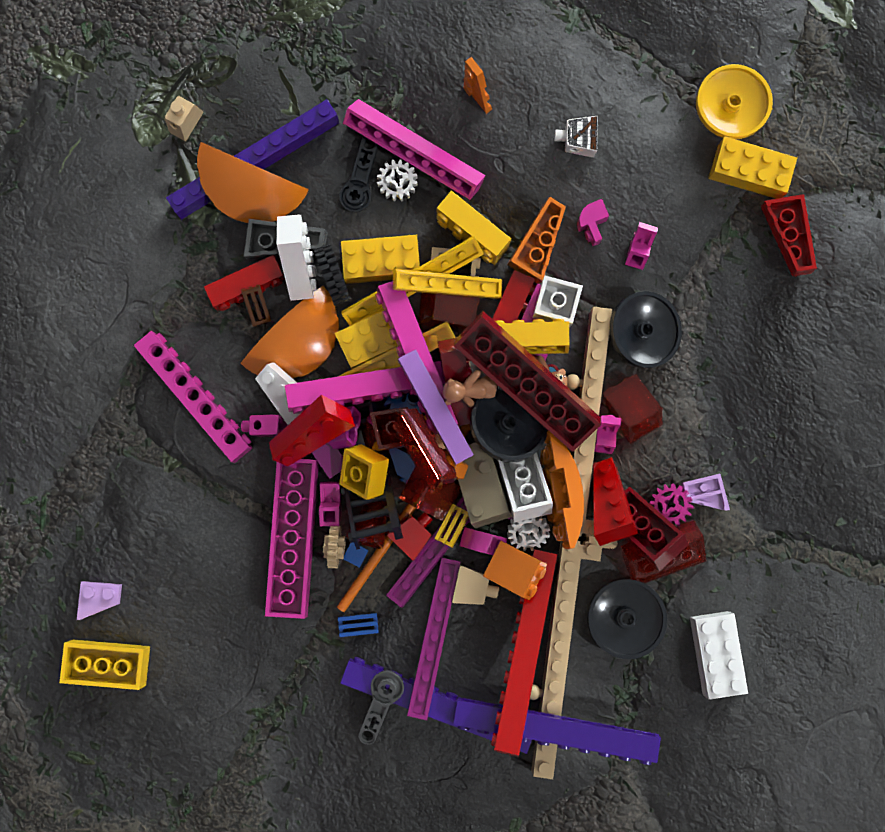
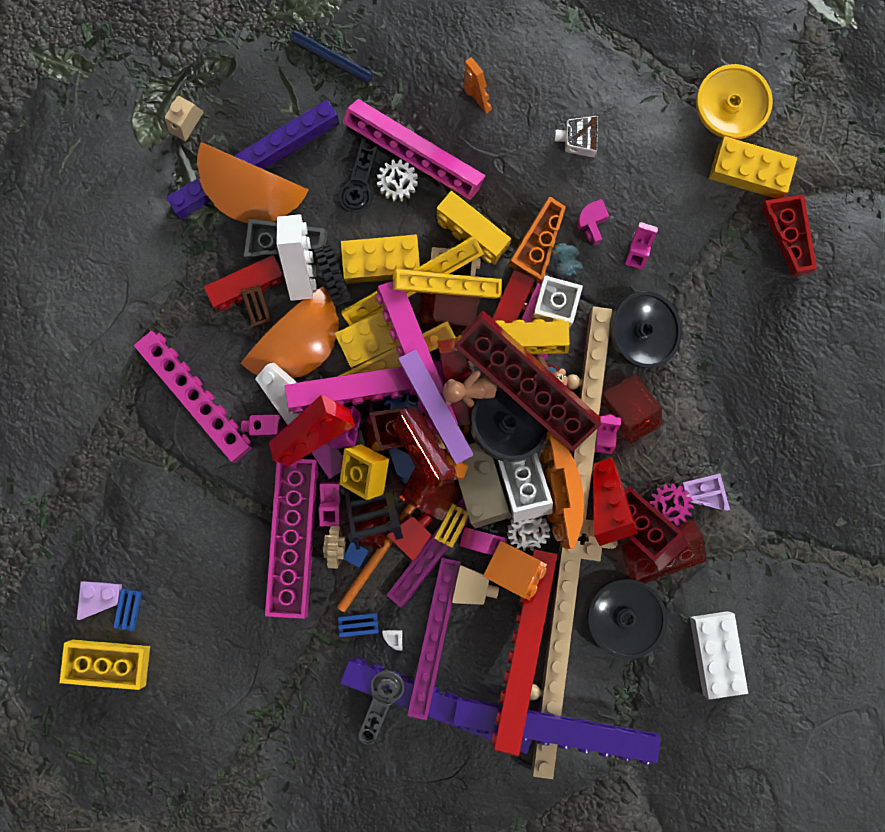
(124, 626): none -> blue tile
(330, 56): none -> dark blue axle
(393, 638): none -> white tile
(567, 256): none -> clear light blue brick

